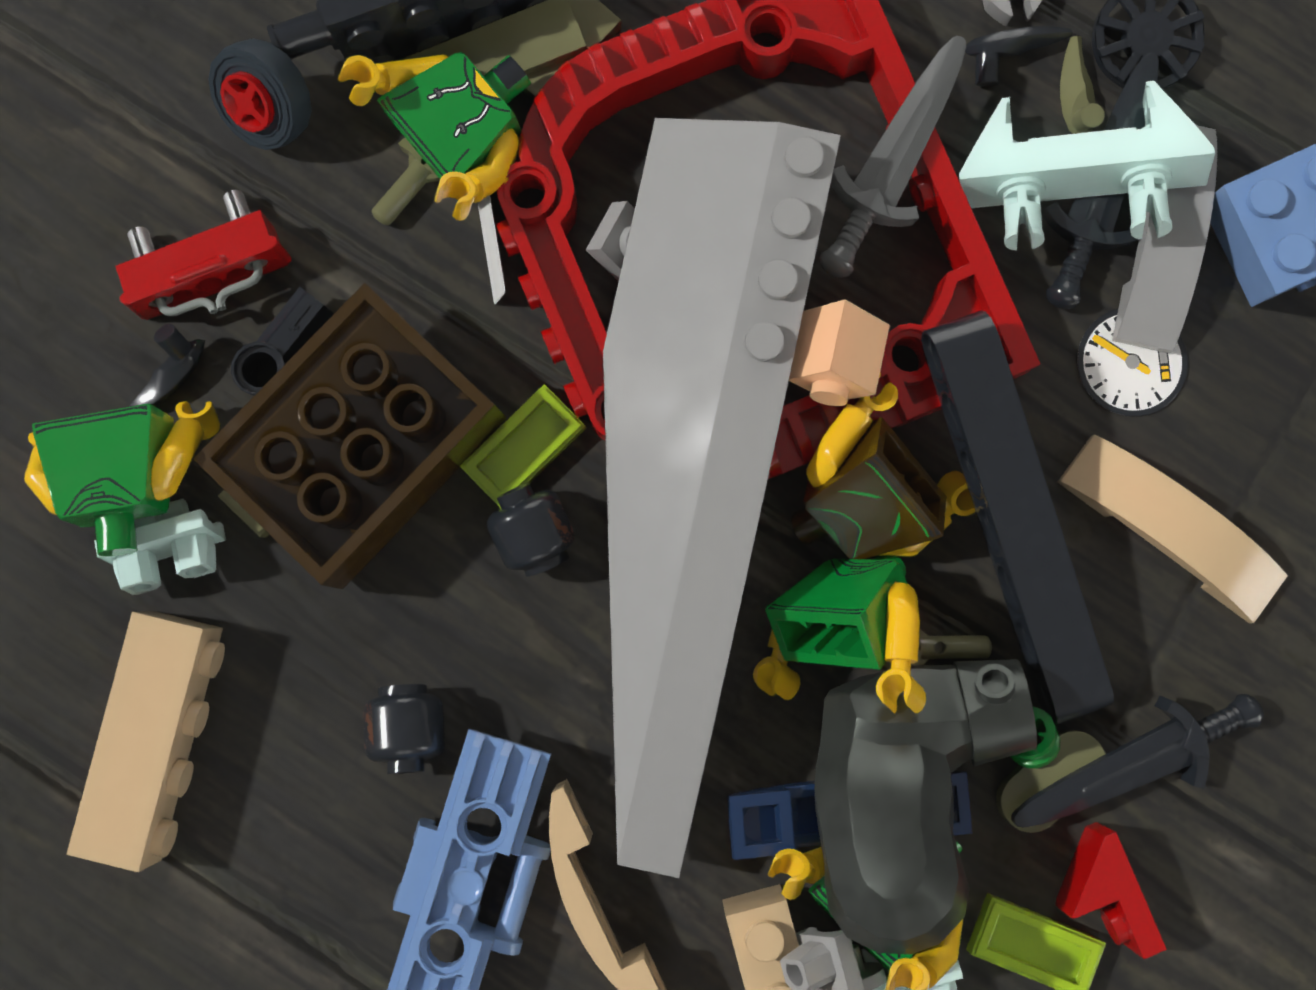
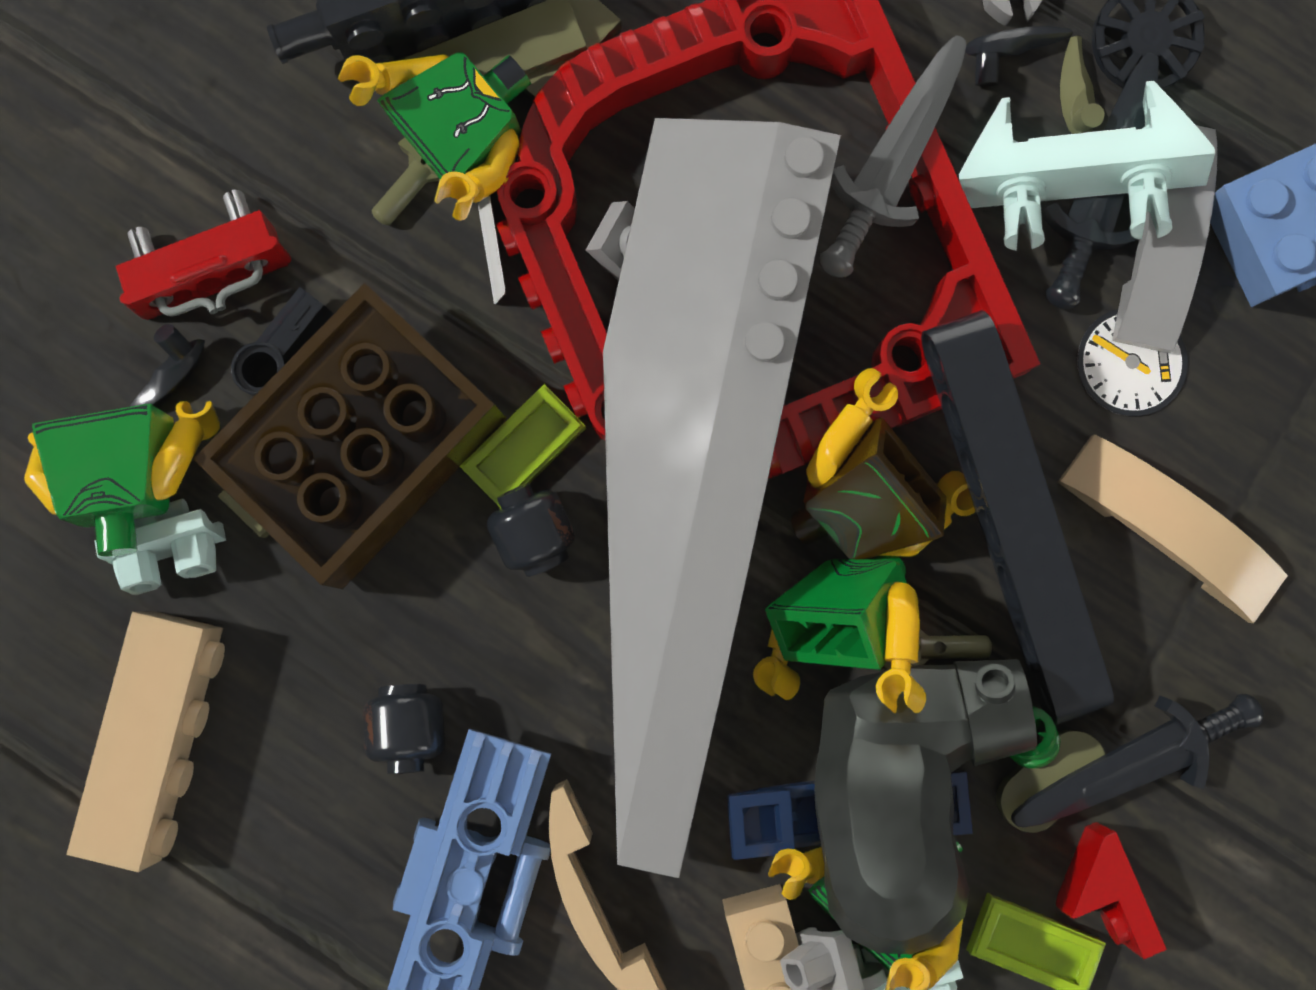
(260, 93): black wheel -> none
(839, 353): light nougat brick -> none

